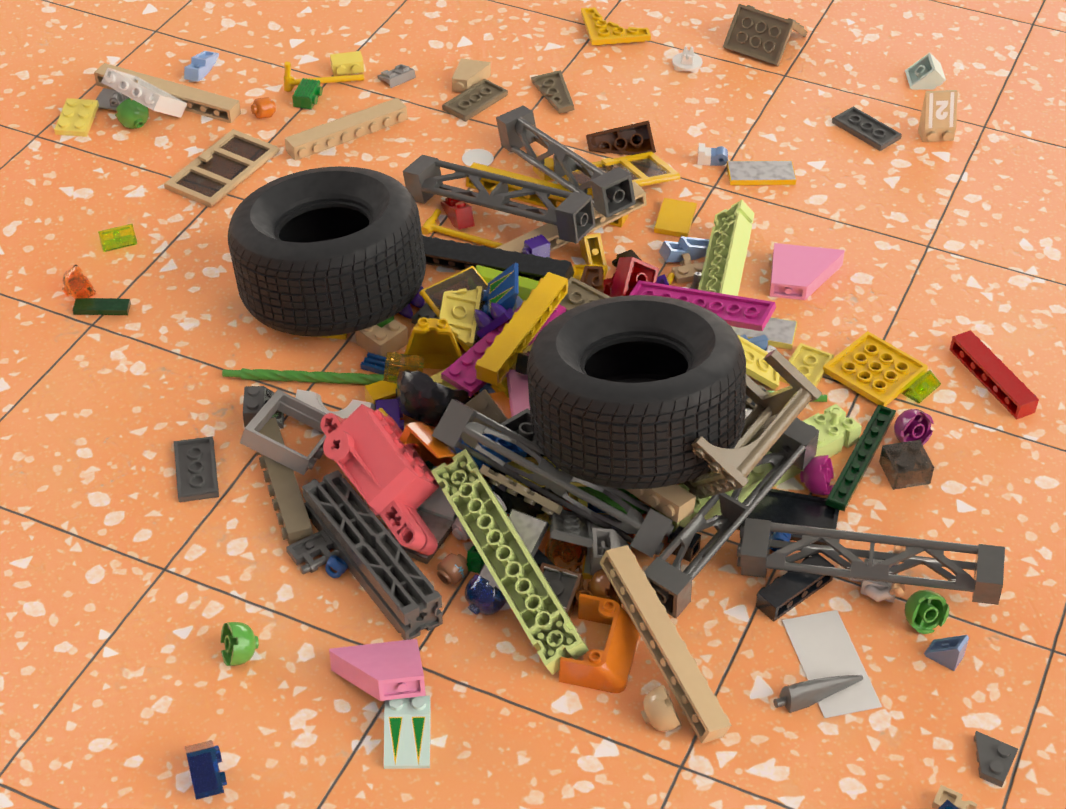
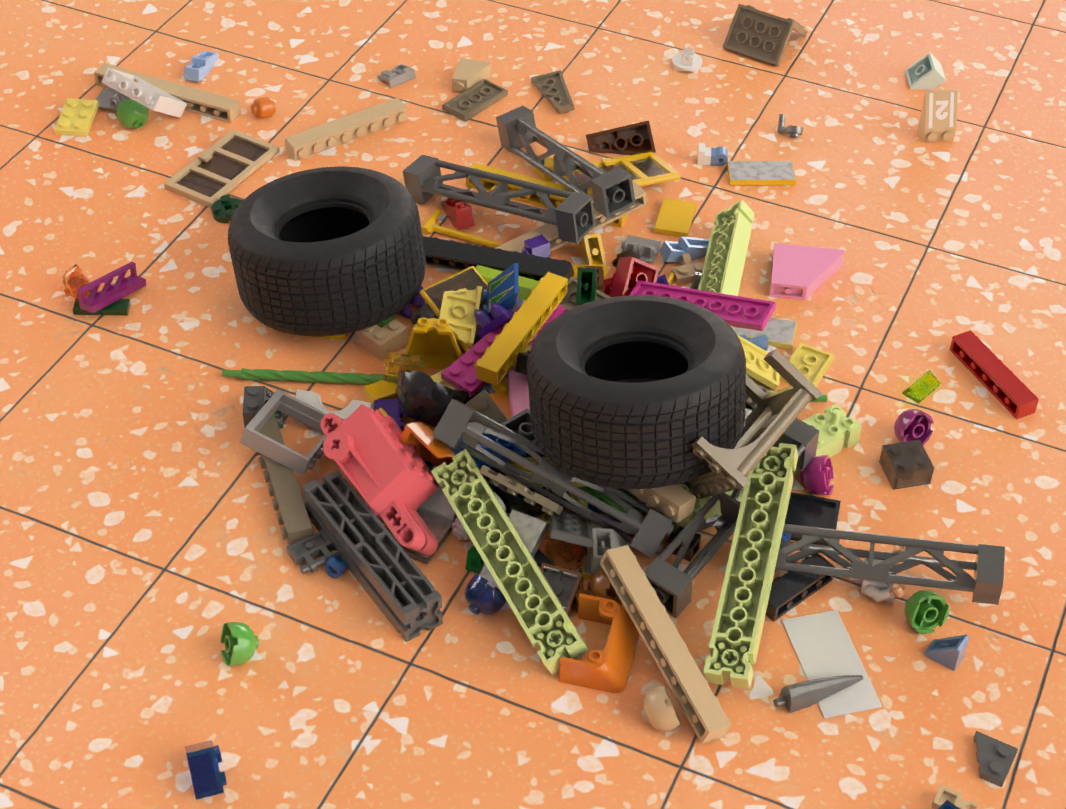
(109, 292): none -> magenta fence
(117, 237): clear neon green slope -> none
(196, 469): dark grey tile -> none
(224, 208): none -> dark green plate
(289, 81): yellow bar -> none
(307, 93): green brick -> none
(347, 63): light yellow brick -> none
(374, 363): blue tile -> none
(382, 669): bright pink slope -> none
(407, 733): light aqua slope -> none
(452, 568): nougat head -> none
(478, 156): white sticker -> none
(586, 285): none -> dark green slope
(605, 32): yellow plate -> none
(644, 248): none -> light grey hinge
(751, 569): none -> yellowish green brick
(793, 131): none -> flat silver plate
(860, 349): yellow piece -> none
(860, 458): dark green tile -> none
(866, 128): dark grey tile -> none

